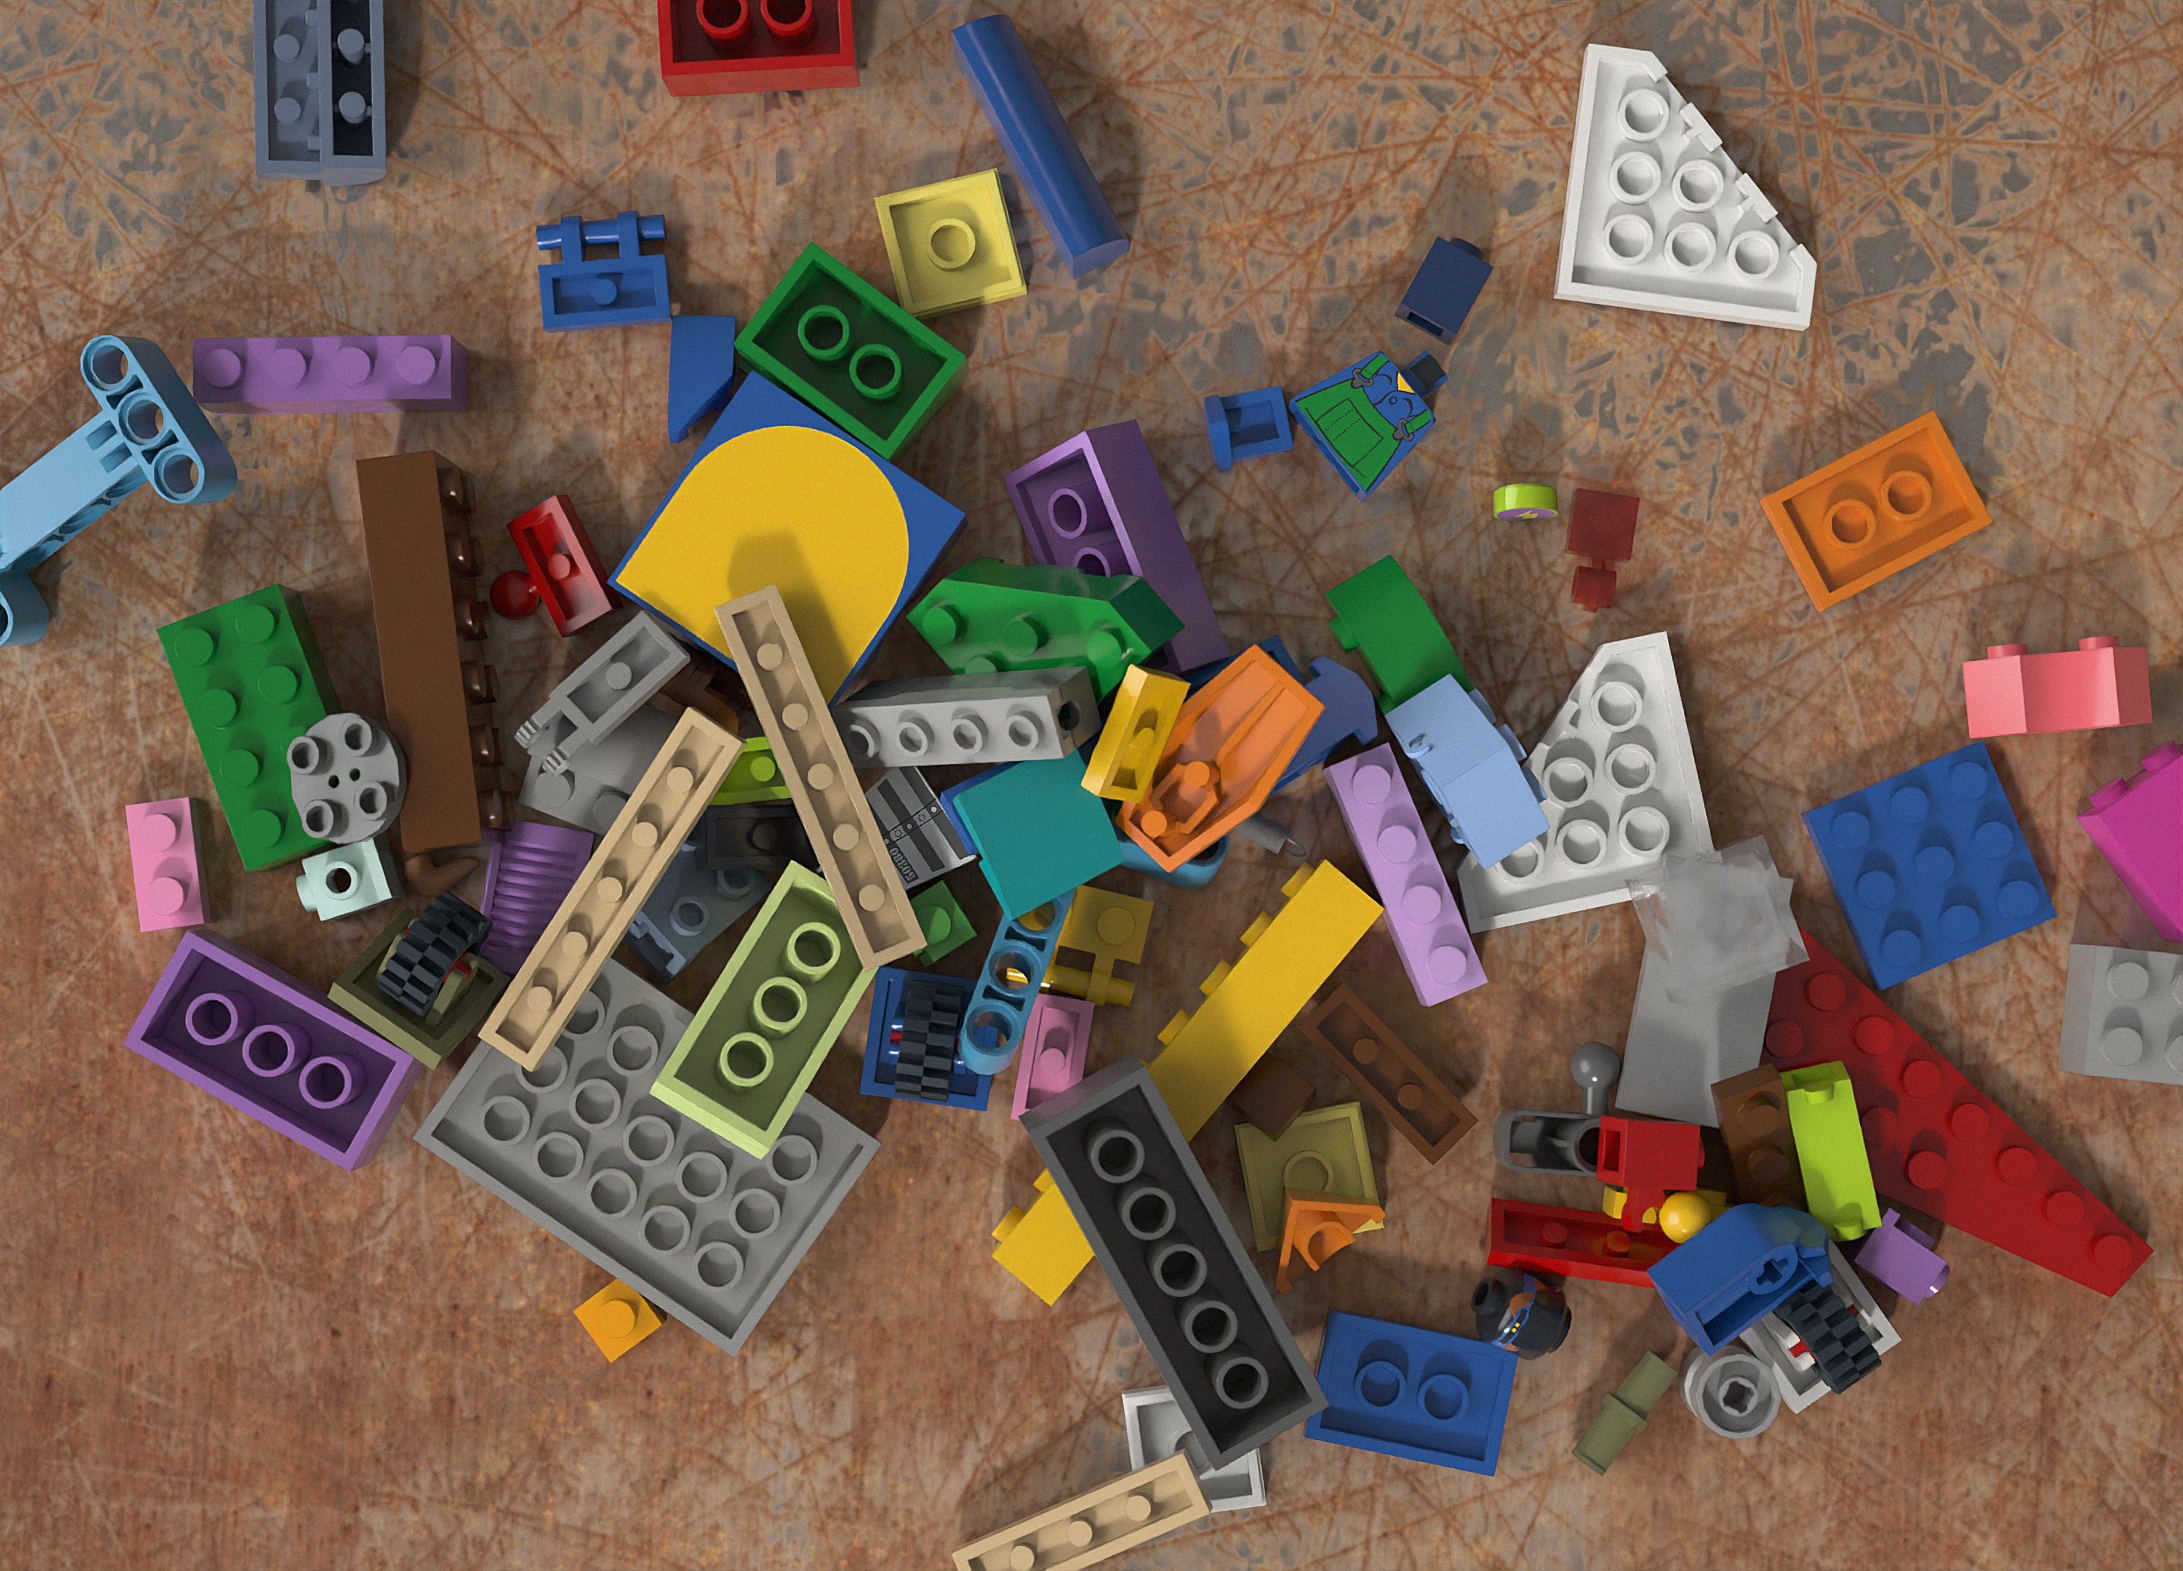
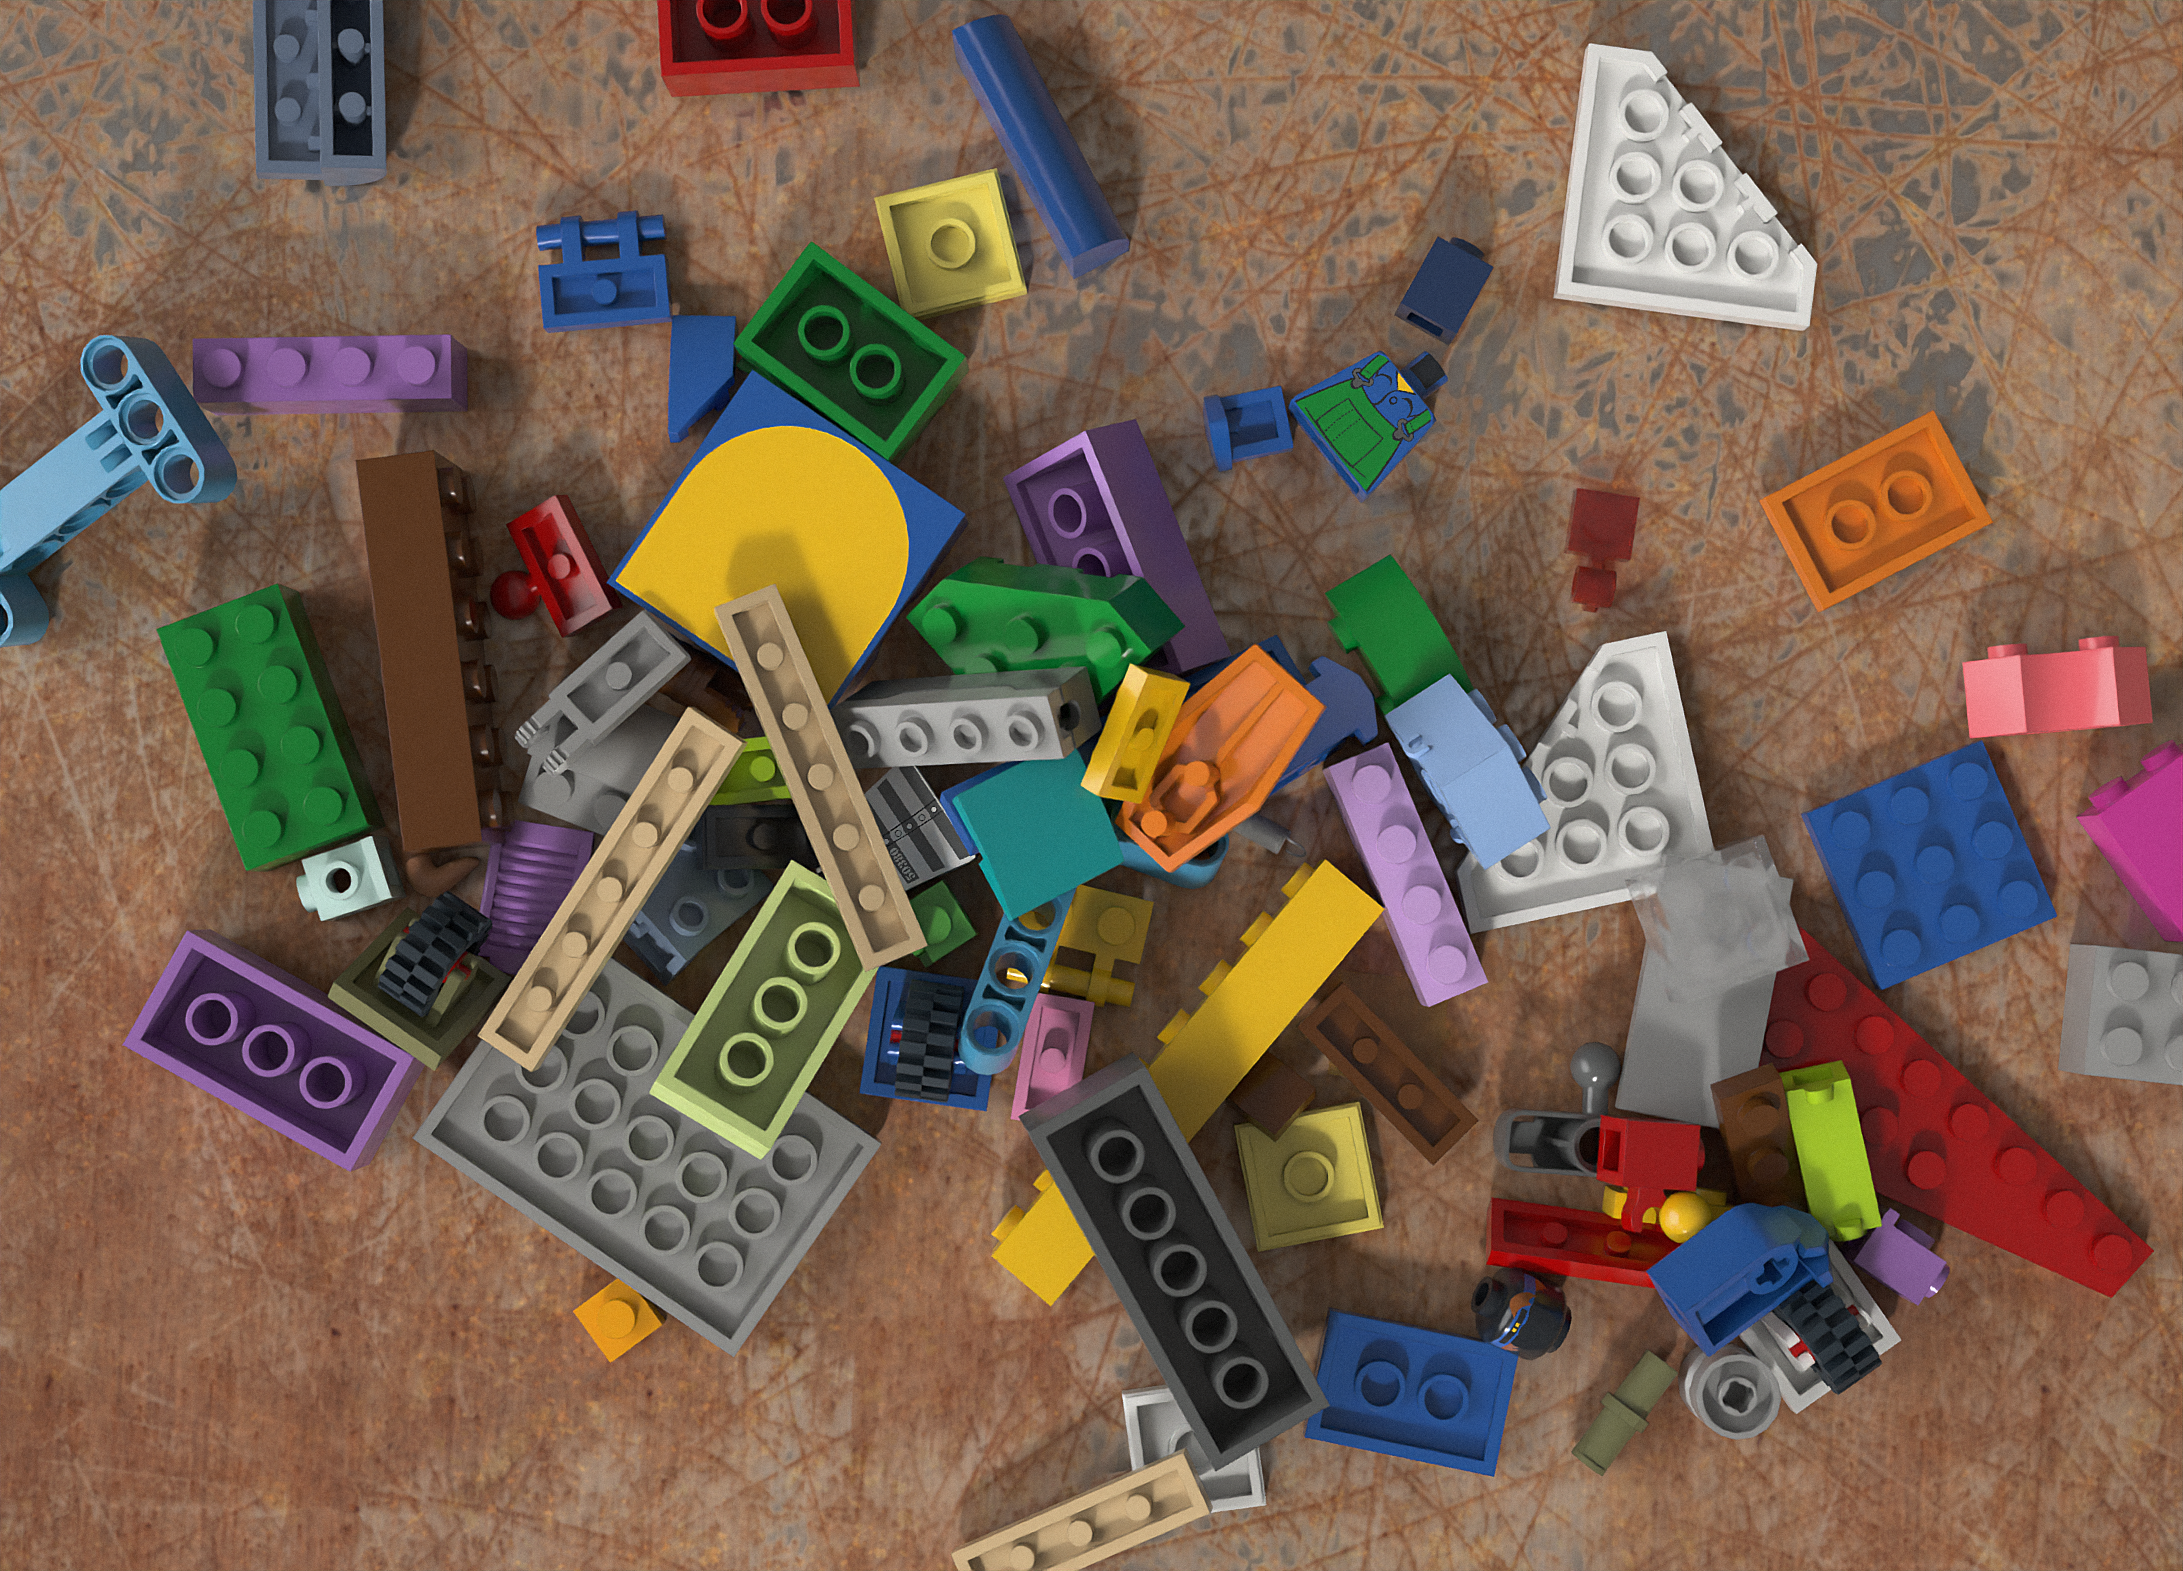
(168, 864): bright pink plate -> none
(357, 806): plate -> none
(1314, 1228): orange slope -> none
(1525, 502): lime tile -> none

